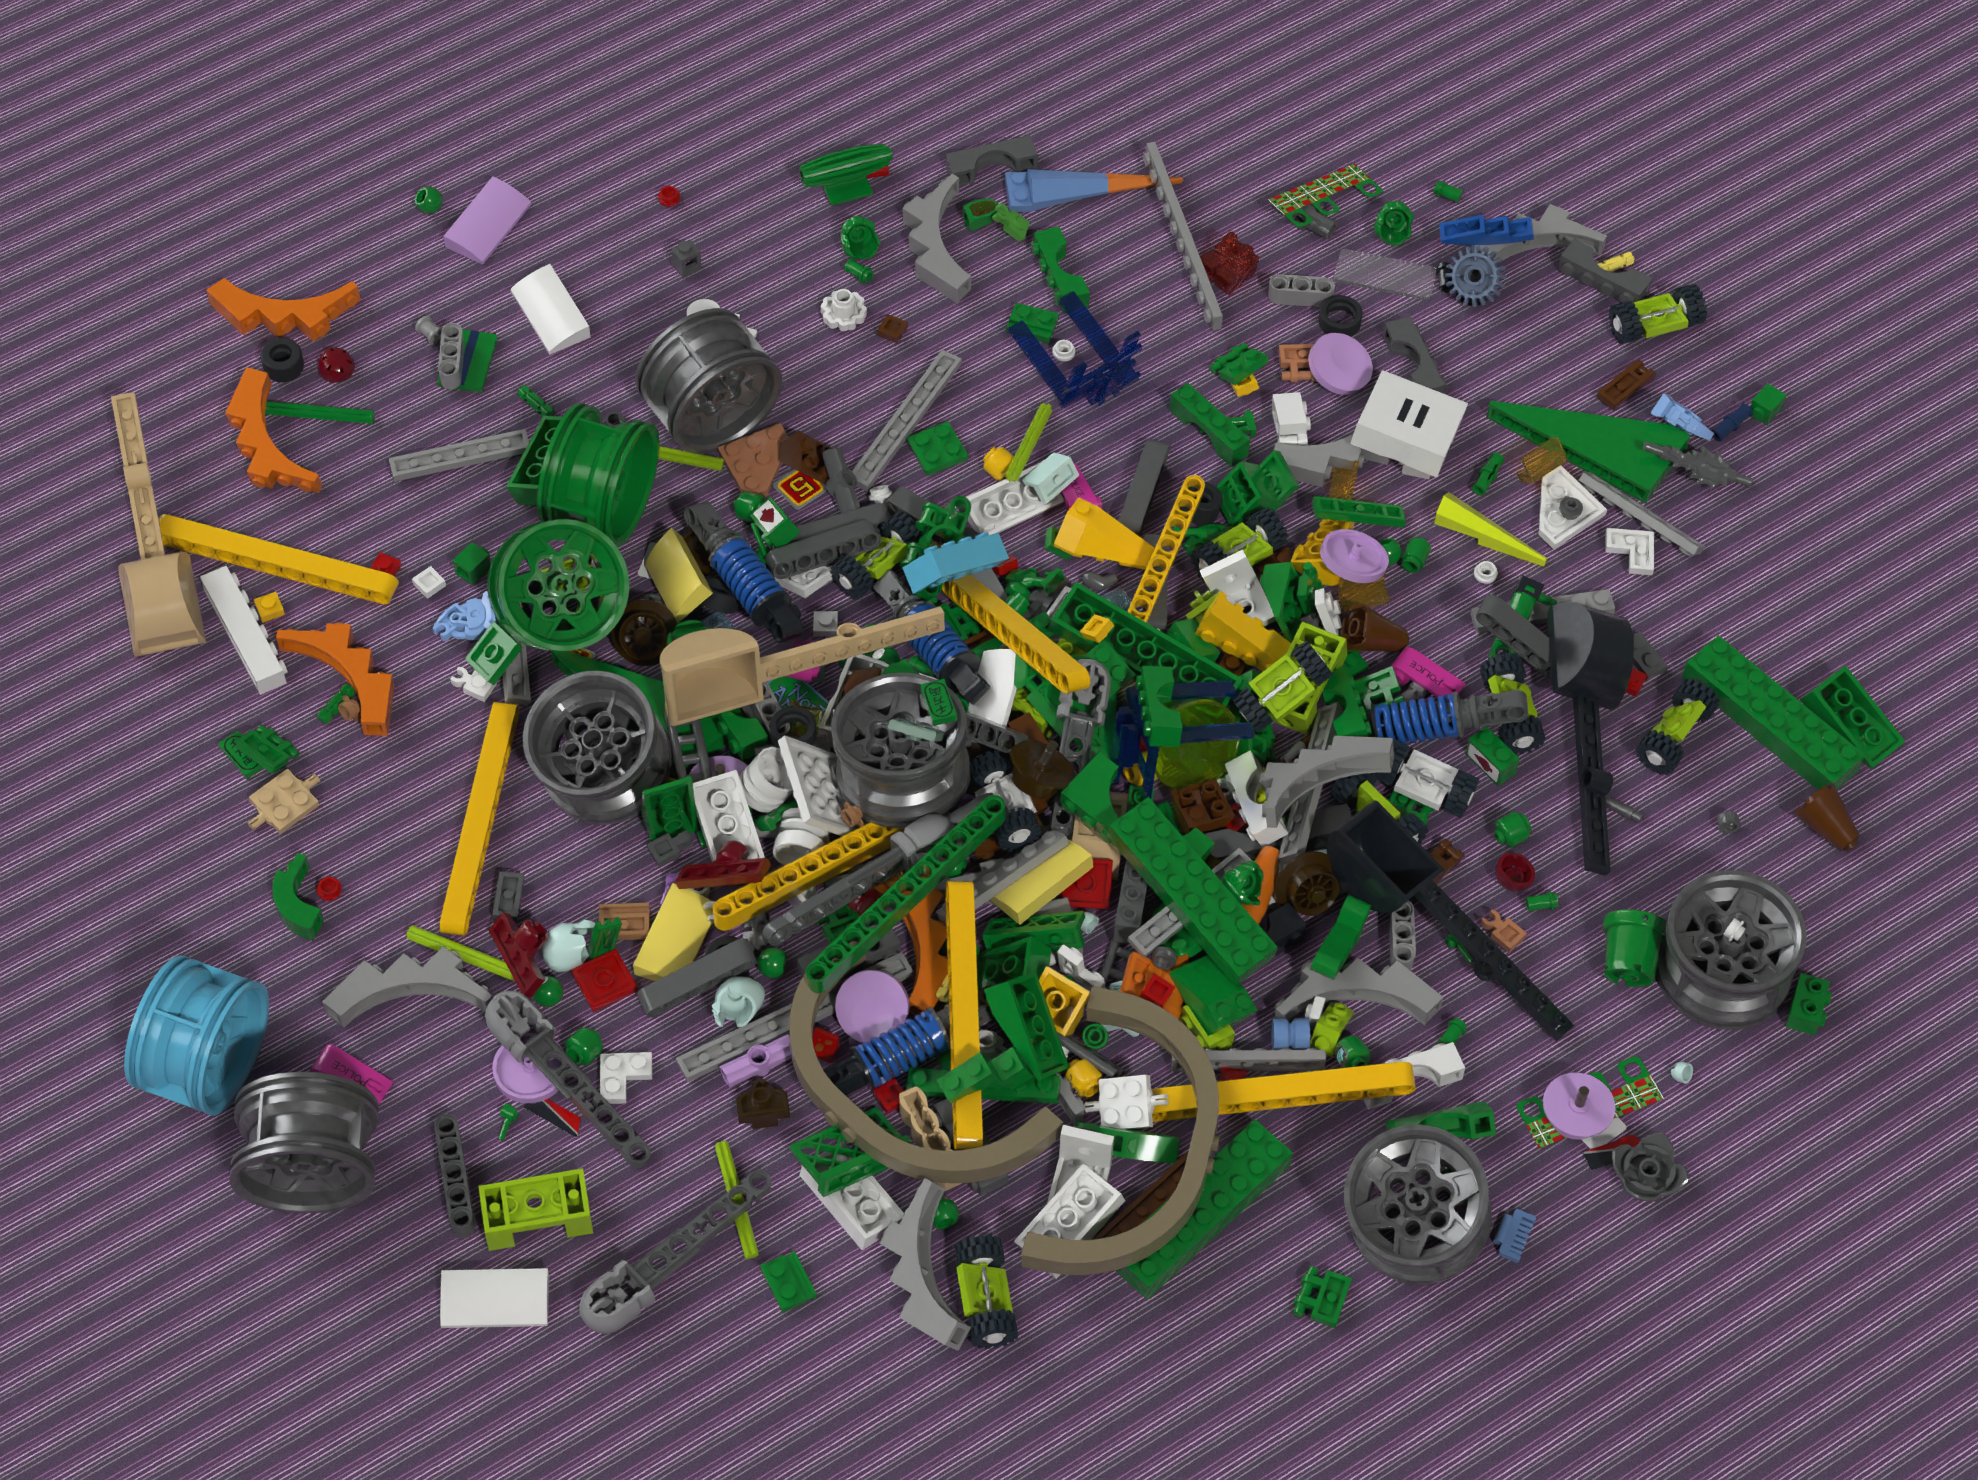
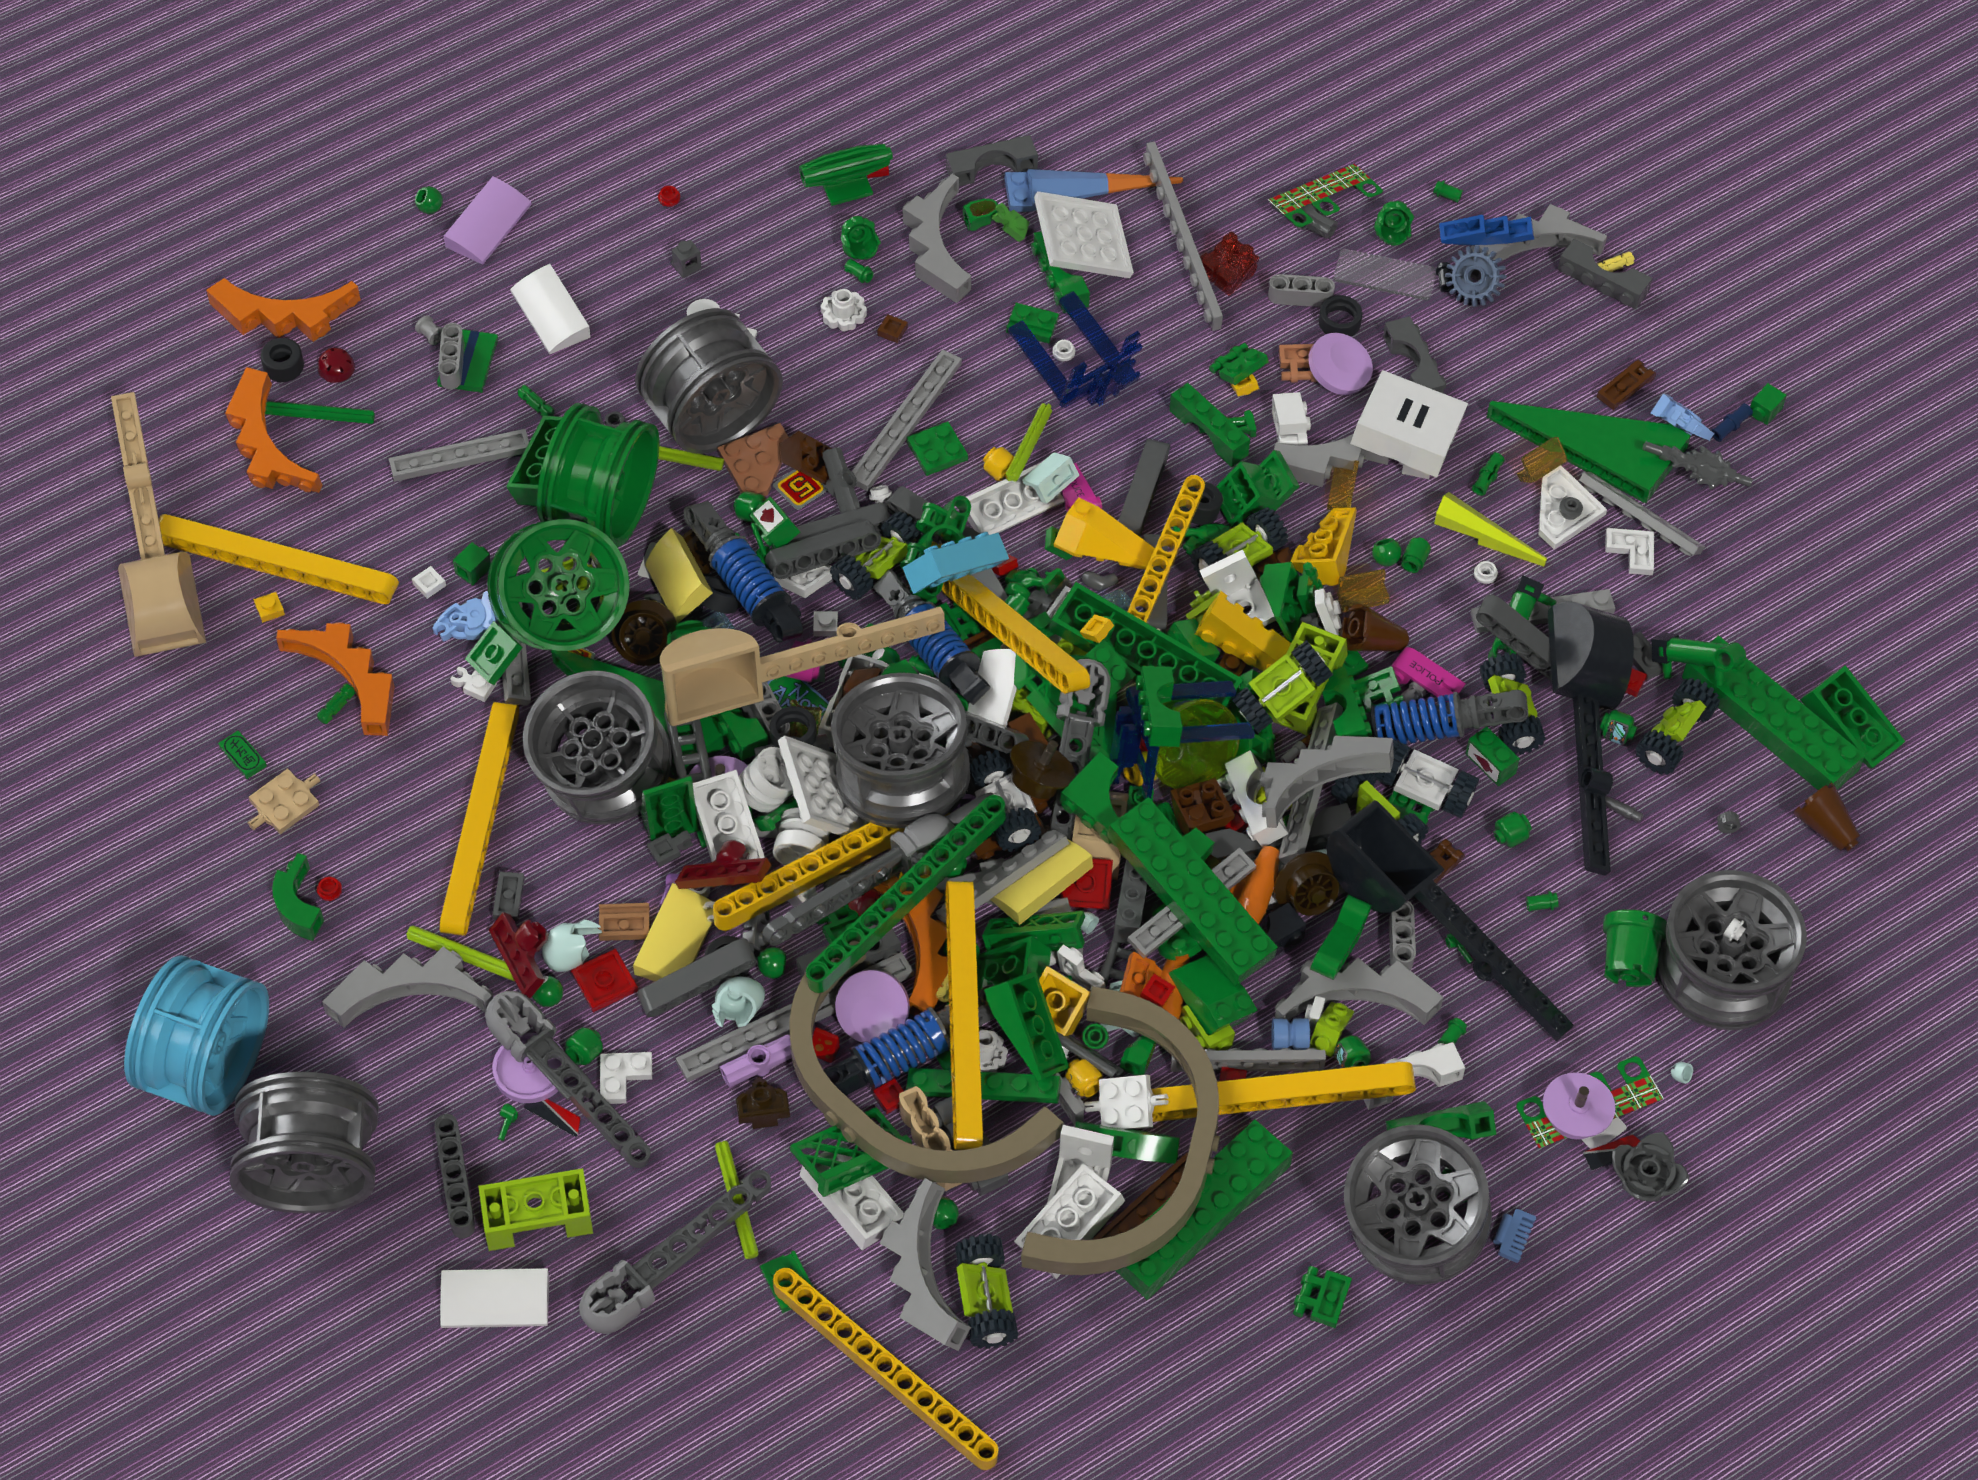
(243, 630): white brick -> none
(267, 748): green plate -> none
(339, 1063): dark pink door -> none
(349, 709): medium nougat plate -> none
(386, 564): red plate -> none
(600, 939): green tile -> none
(852, 815): medium nougat plate -> none
(890, 1379): none -> yellow beam
(915, 731): sand green plate -> none
(938, 702): green tile -> none
(980, 1073): green arch -> none
(1083, 235): none -> white plate
(1138, 1056): none -> green rock
(1164, 958): flat silver plate -> none
(1245, 882): green hair -> none
(1354, 556): lavender piece -> none
(1358, 511): green plate -> none
(1504, 933): nougat plate -> none
(1513, 878): dark red helmet -> none
(1618, 727): none -> green head
(1658, 314): plate -> none
(1671, 648): none -> green piece
(1808, 1004): green brick -> none

